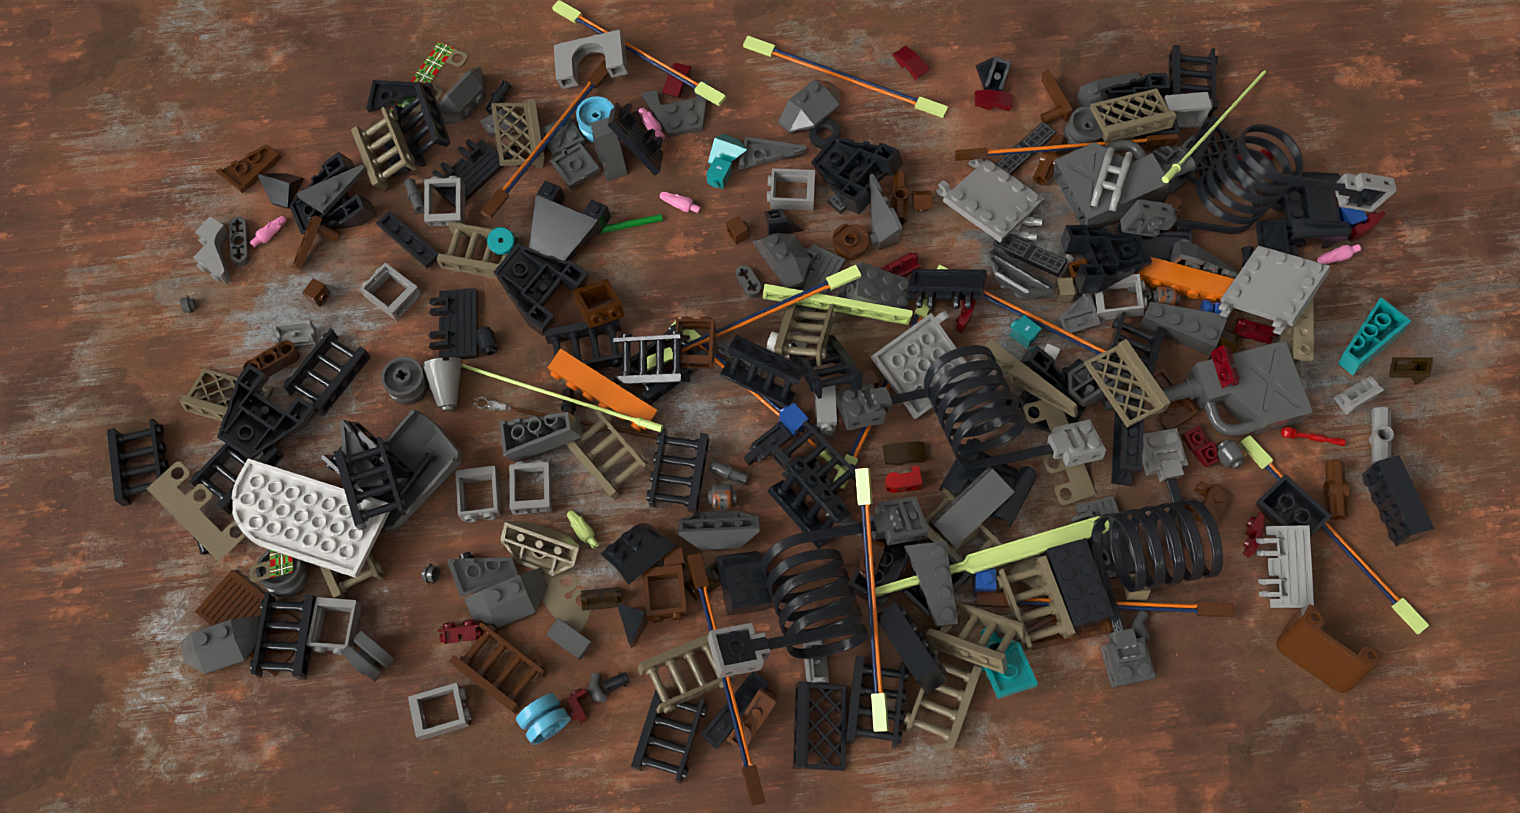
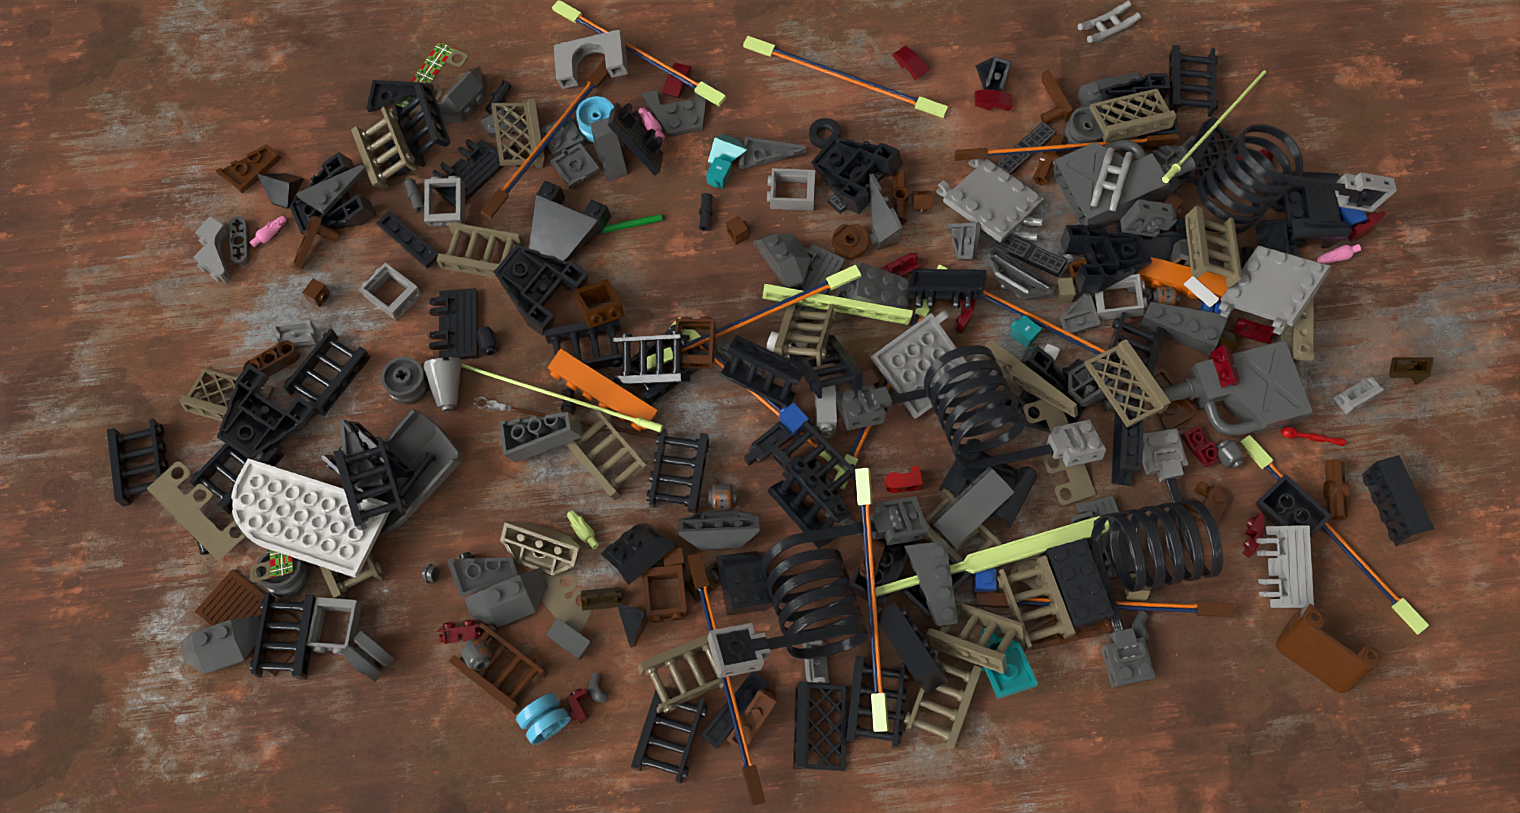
(187, 304): dark grey plate -> none
(418, 717): light grey window -> none
(476, 654): none -> dark grey head
(477, 475): light grey window -> none
(494, 238): teal piece -> none
(531, 506): light grey window -> none
(616, 682): black pin -> none
(681, 202): bright pink piece -> none
(705, 212): none -> black pin
(728, 472): dark grey pin -> none
(751, 279): dark grey beam -> none
(779, 223): black slope -> none
(810, 106): dark grey wedge -> none
(904, 452): dark brown slope -> none
(965, 239): none -> flat silver wing
(1112, 15): none -> light grey piece
(1196, 103): light grey window -> none
(1200, 253): none -> dark tan fence
(1201, 291): none -> white sticker
(1375, 334): teal wedge -> none
(1381, 426): light grey piece -> none

